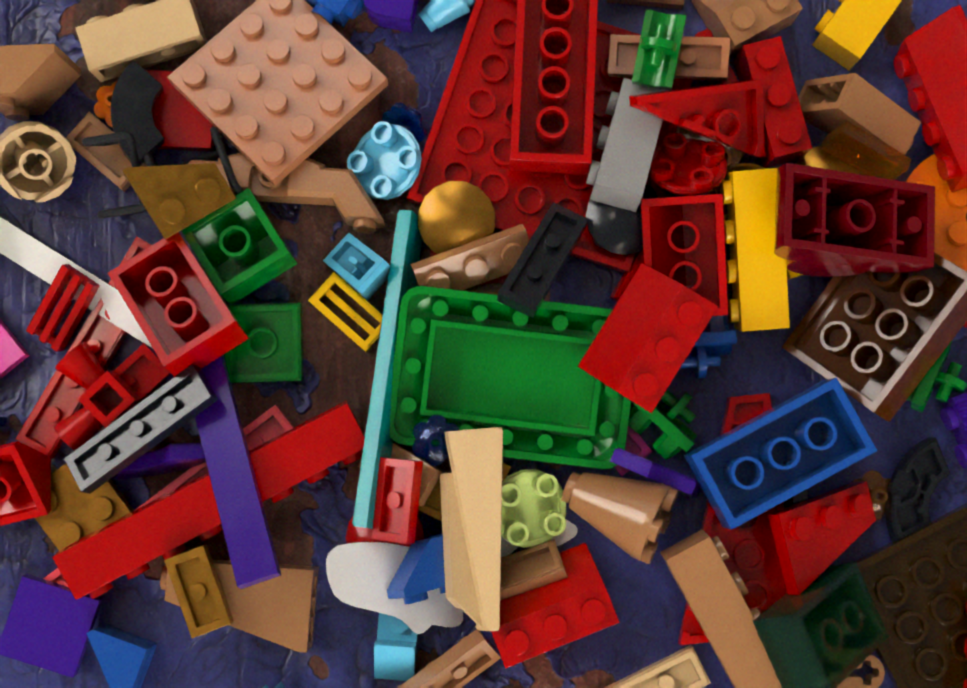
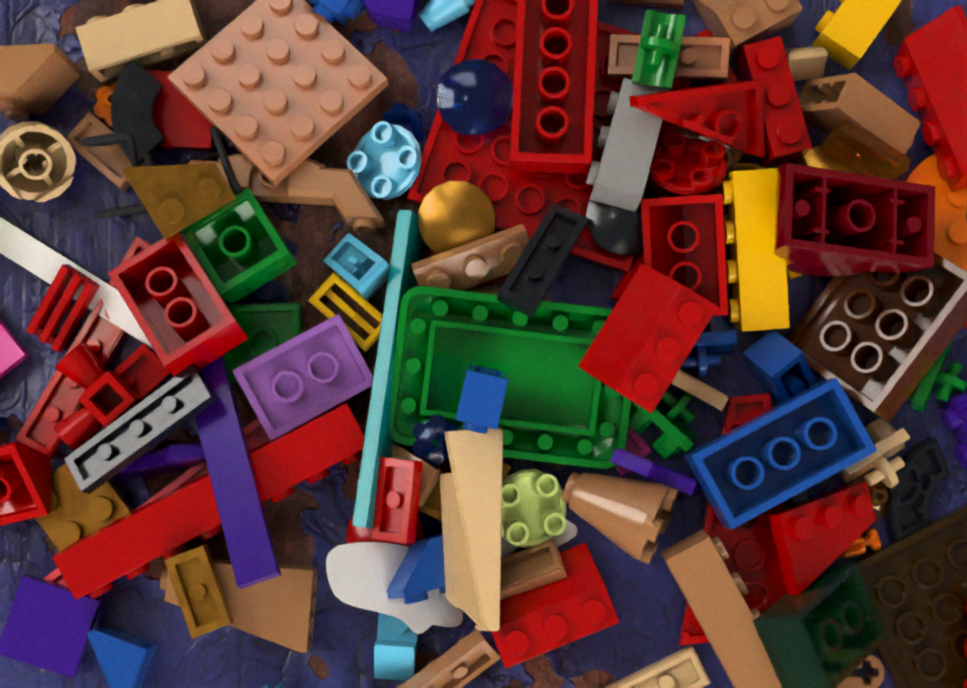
(304, 377): none -> medium lavender plate
(474, 97): none -> clear blue dish
(482, 398): none -> blue brick
(700, 389): none -> tan tile
(779, 366): none -> blue slope
(807, 62): none -> tan slope
(858, 547): none -> orange piece
(888, 443): none -> tan hips

